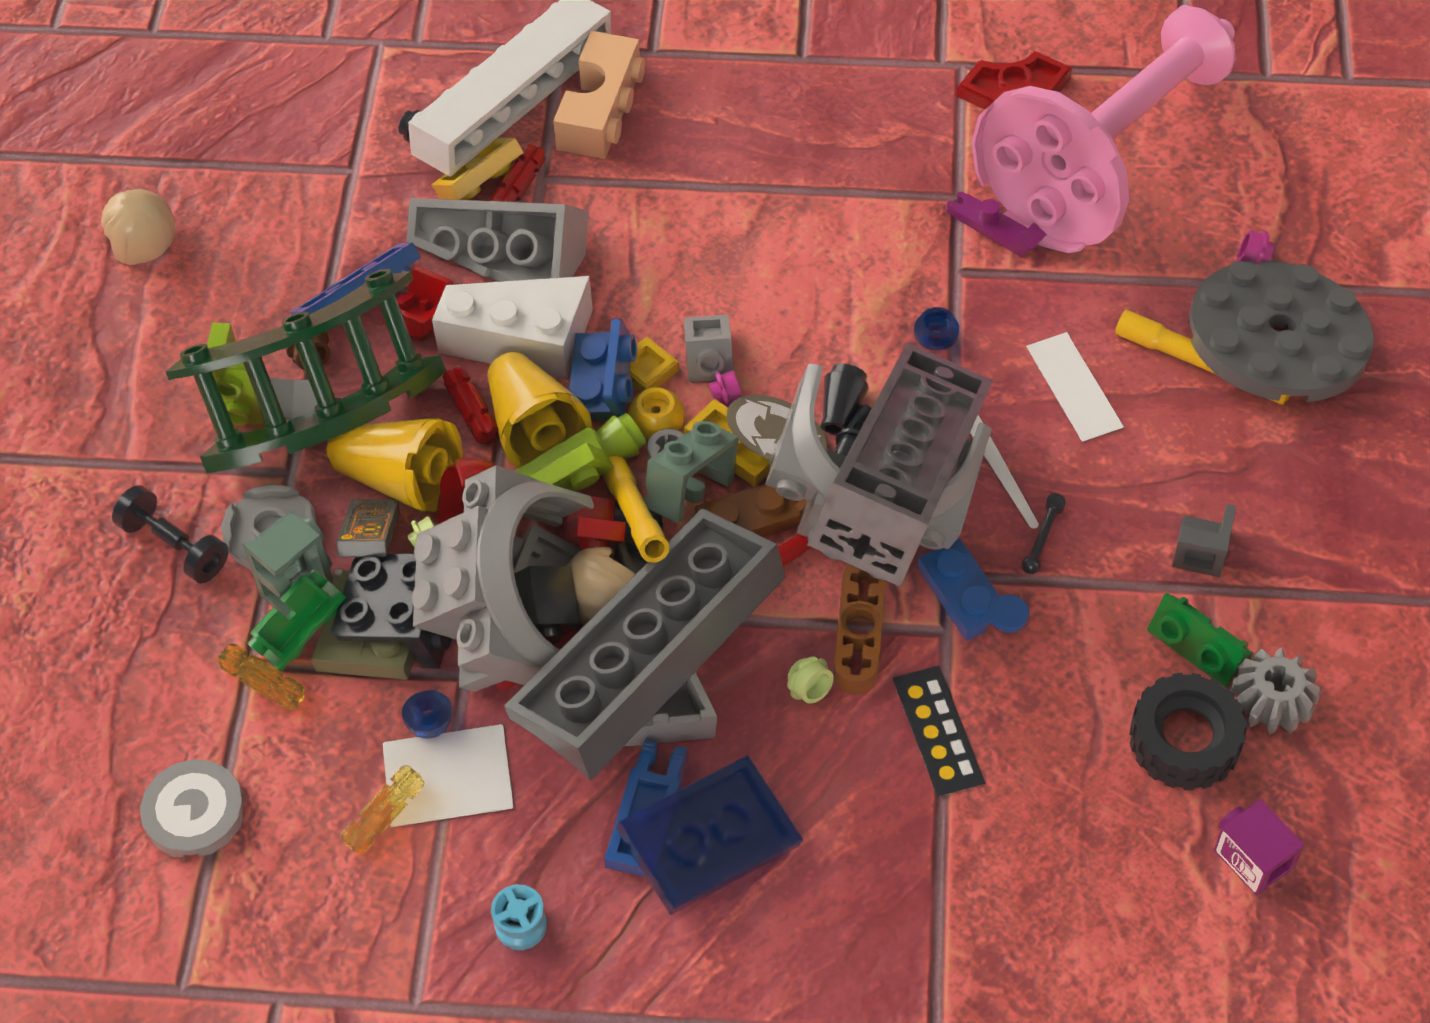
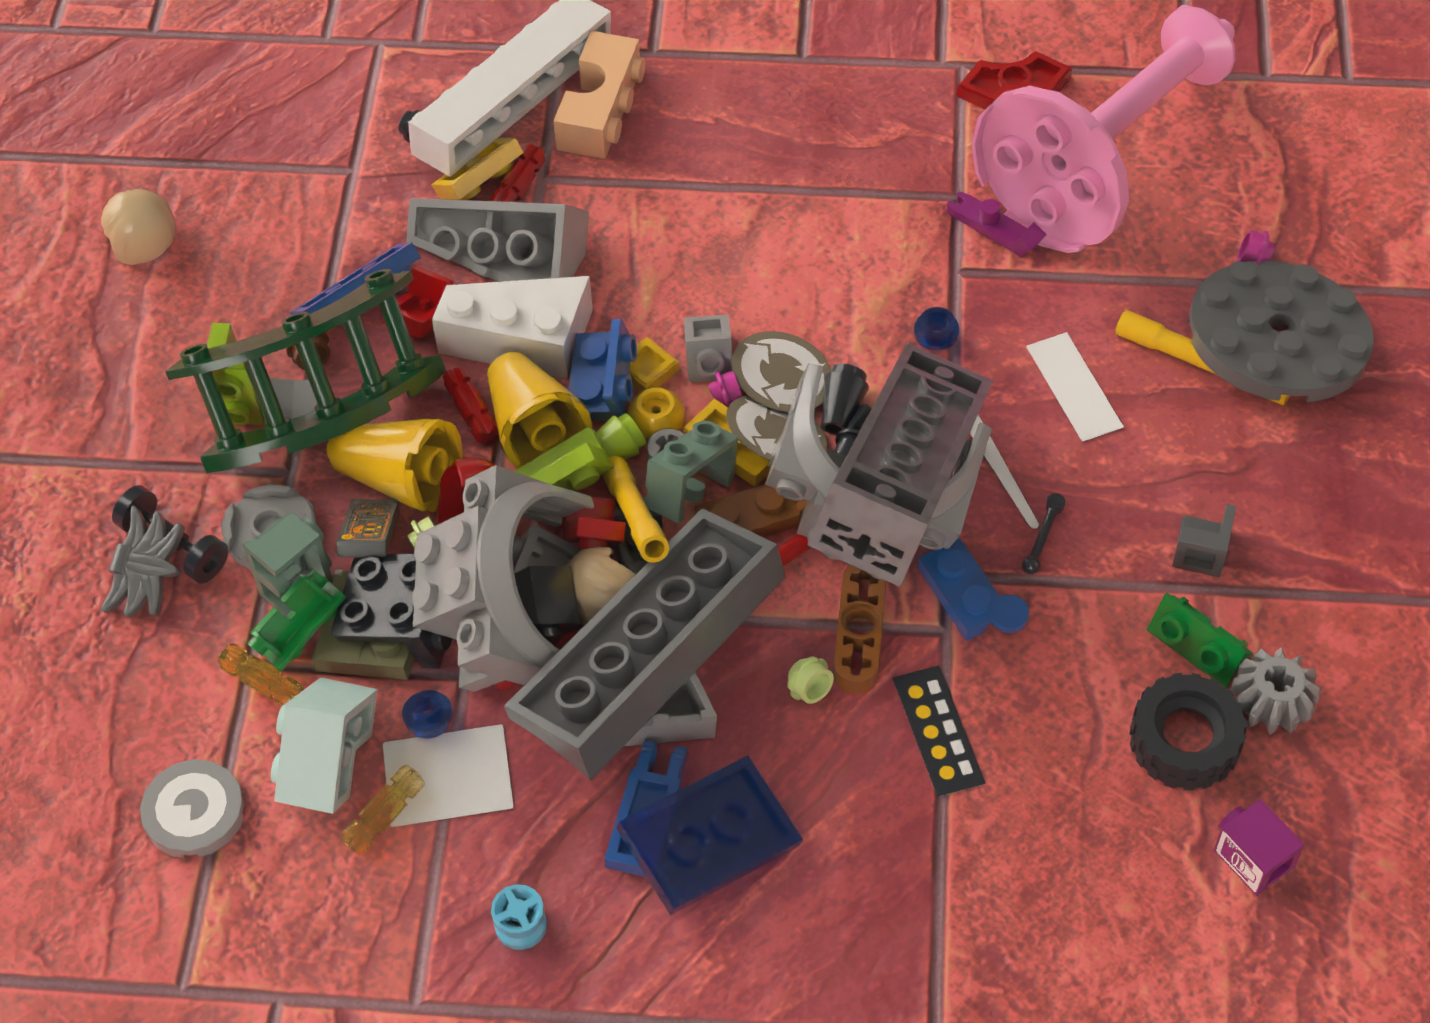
(143, 564): none -> dark grey piece
(319, 743): none -> light aqua brick
(771, 366): none -> sticker

